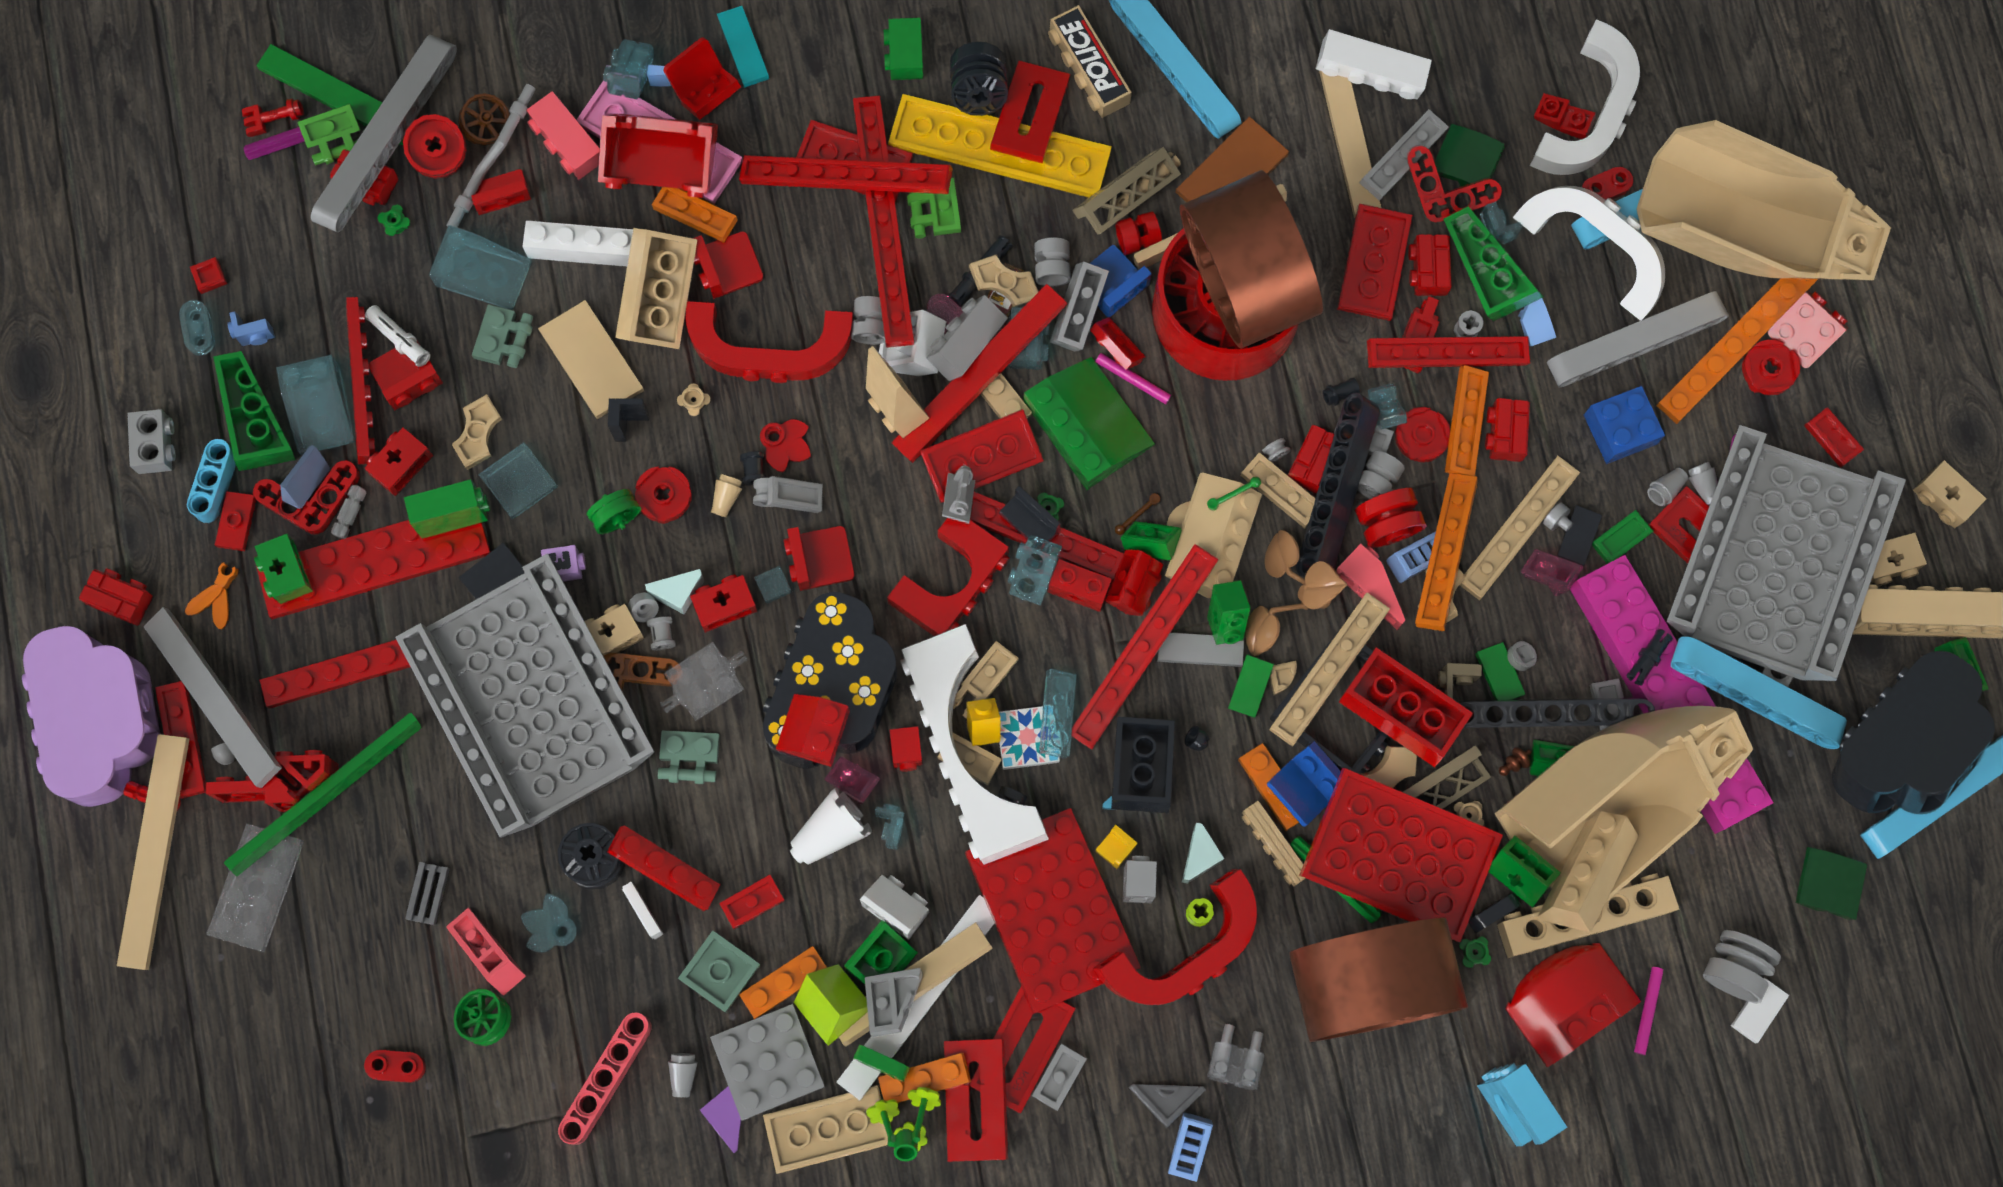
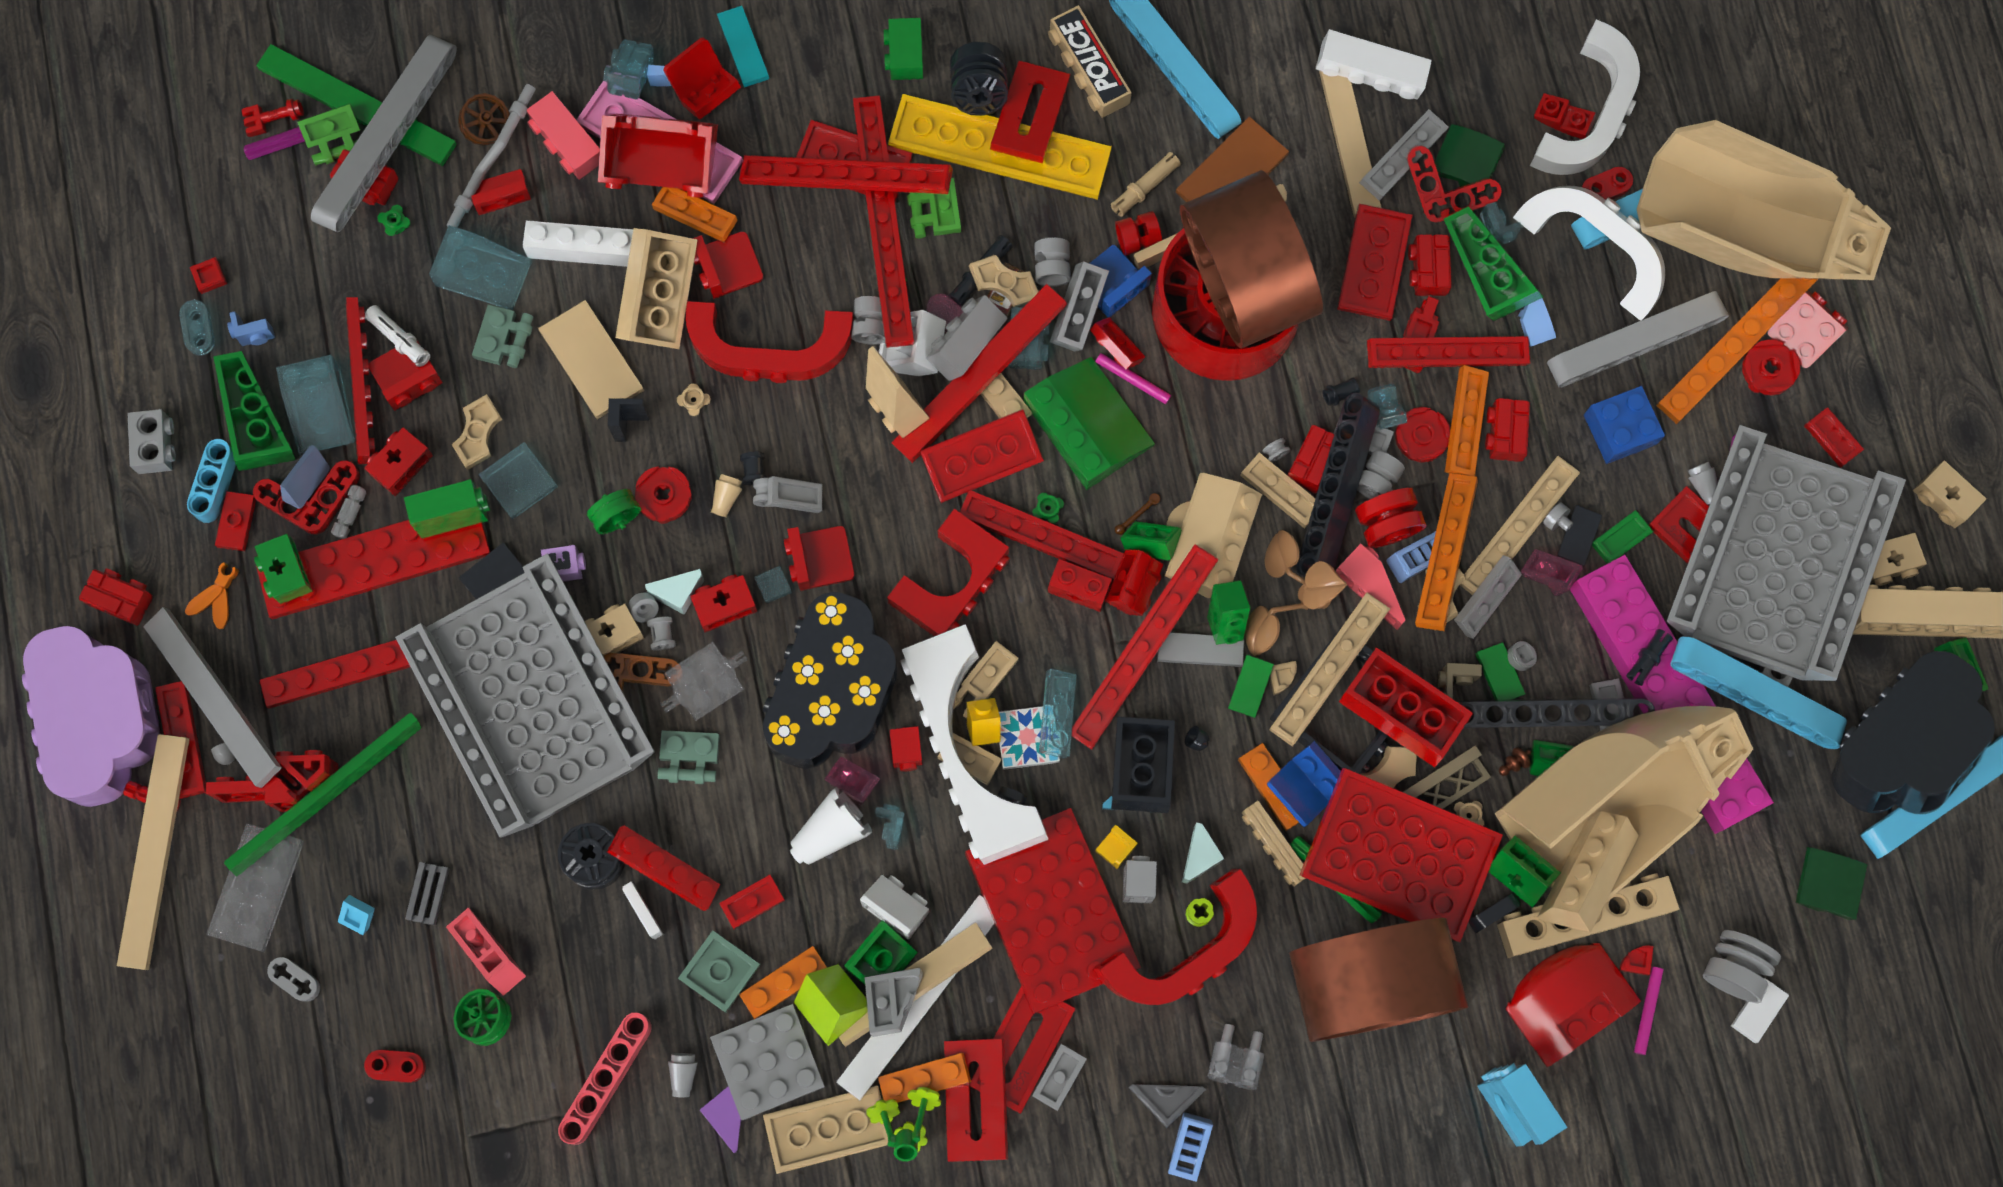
(297, 974): none -> light grey beam
(356, 915): none -> medium azure plate
(431, 130): red wheel -> none
(545, 924): clear light blue plate -> none
(789, 445): red plate -> none
(813, 728): red slope -> none
(881, 1063): green beam -> none
(959, 495): light grey hinge -> none
(1029, 517): black panel -> none
(1038, 571): clear light blue brick -> none
(1118, 185): dark tan fence -> none
(1213, 503): green hinge -> none
(1476, 324): light grey bush -> none
(1479, 945): green plate -> none
(1488, 597): none -> light grey tile
(1638, 961): none -> red tile
(1667, 487): light grey cone -> none

